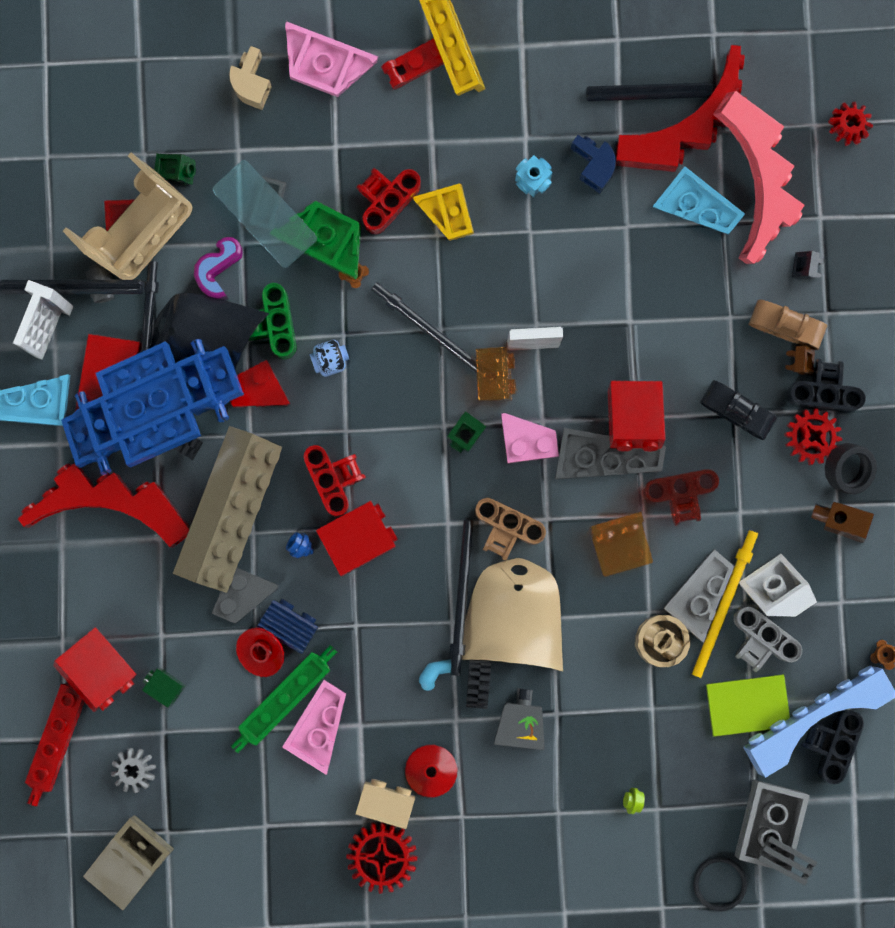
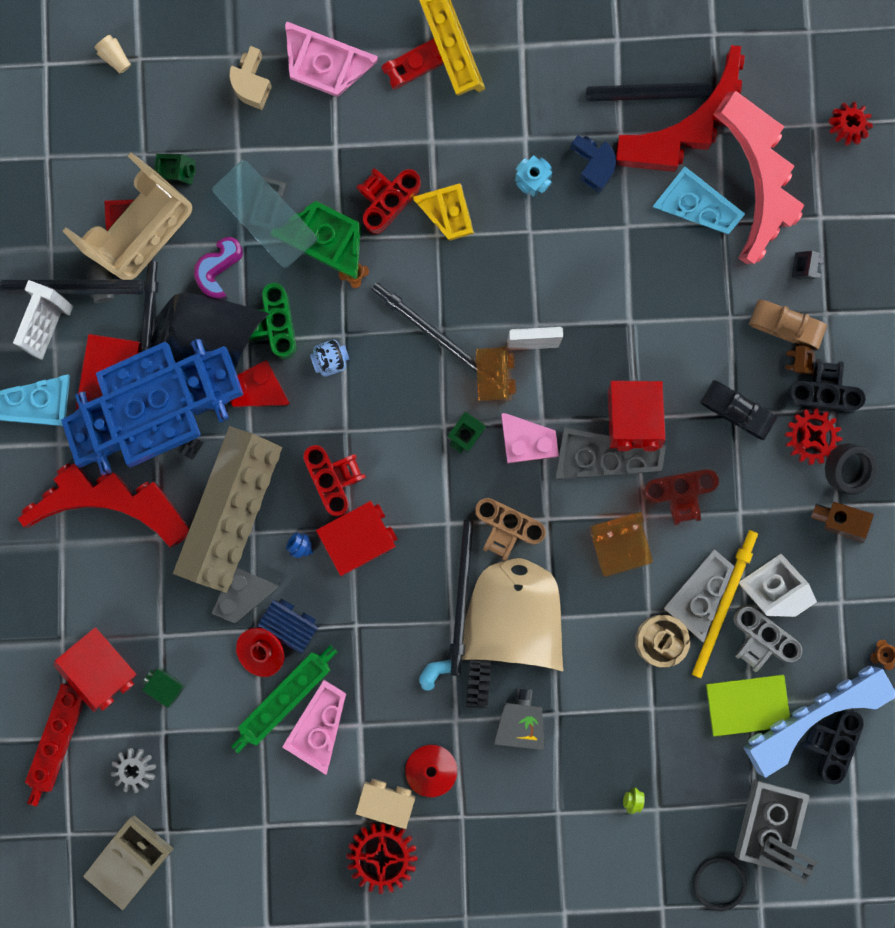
(112, 53): none -> tan cone

